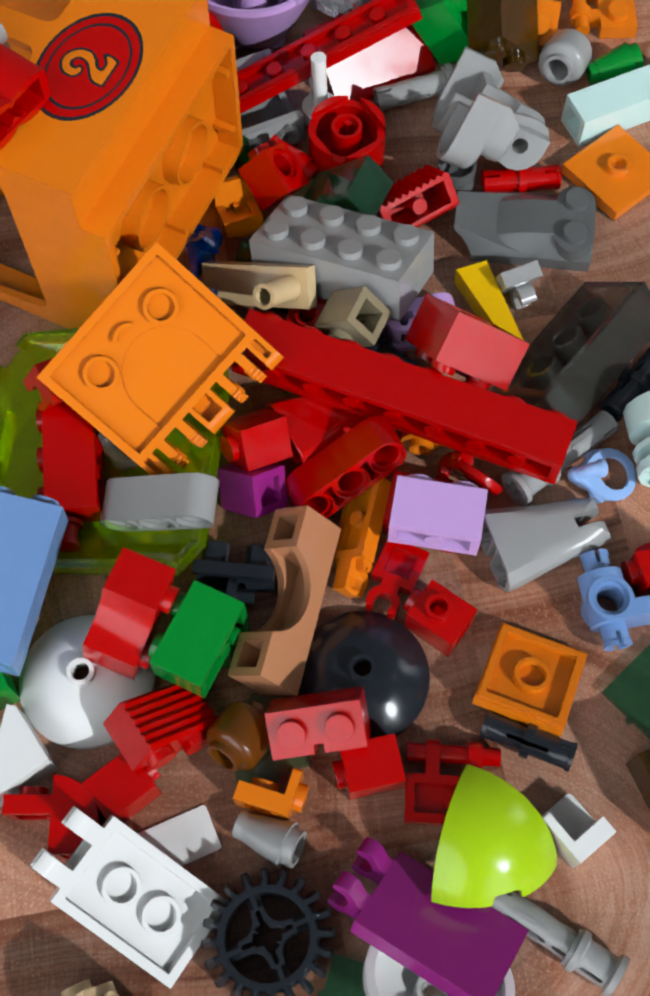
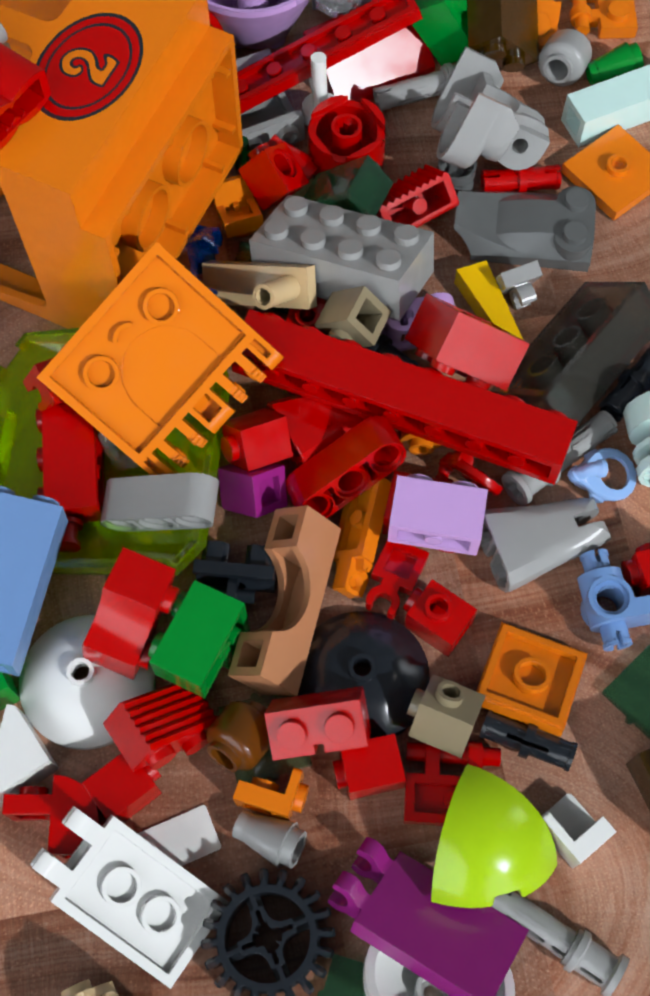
(444, 714): none -> dark tan brick

